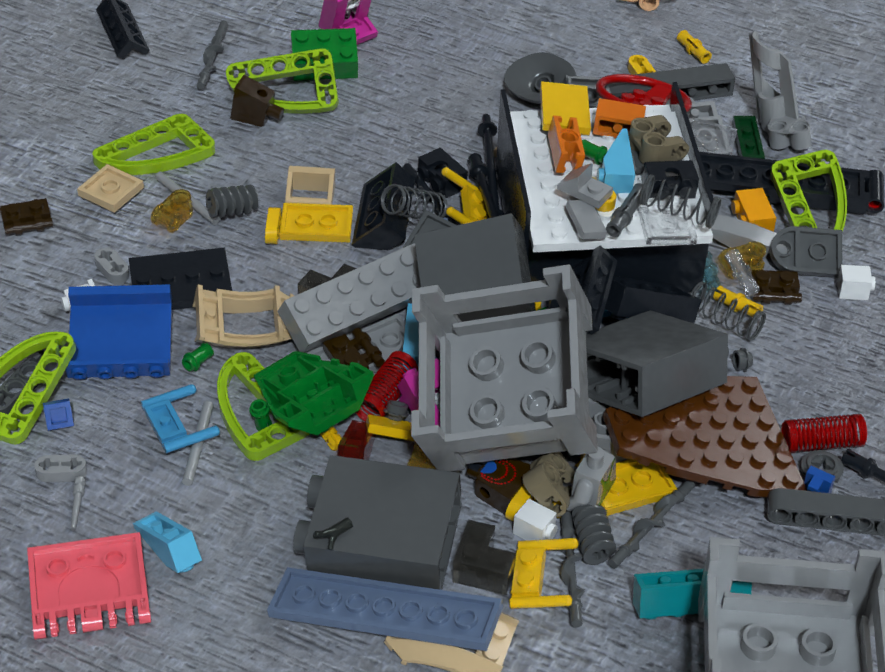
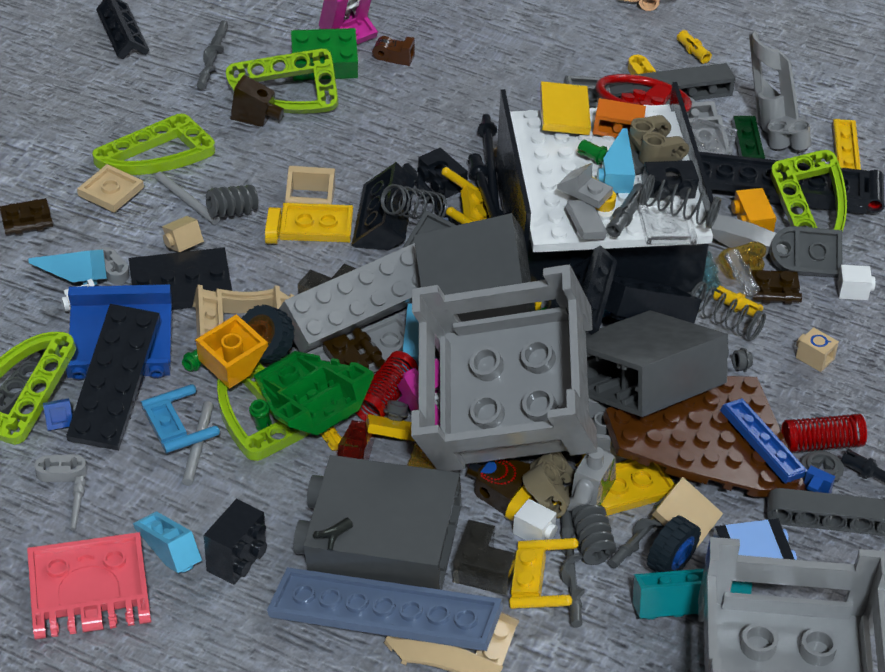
(74, 266): none -> medium azure slope
(113, 377): none -> black plate
(173, 210): clear yellow piece -> none
(182, 234): none -> tan brick
(231, 350): none -> light orange slope
(235, 541): none -> black brick
(277, 328): none -> black wheel
(395, 50): none -> reddish brown leg
(526, 74): dark grey hat -> none
(565, 144): orange piece -> none
(674, 545): none -> black wheel
(690, 504): none -> tan tile
(759, 538): none -> light blue panel
(763, 440): none -> blue tile
(816, 349): none -> tan brick
(846, 143): none -> yellow tile

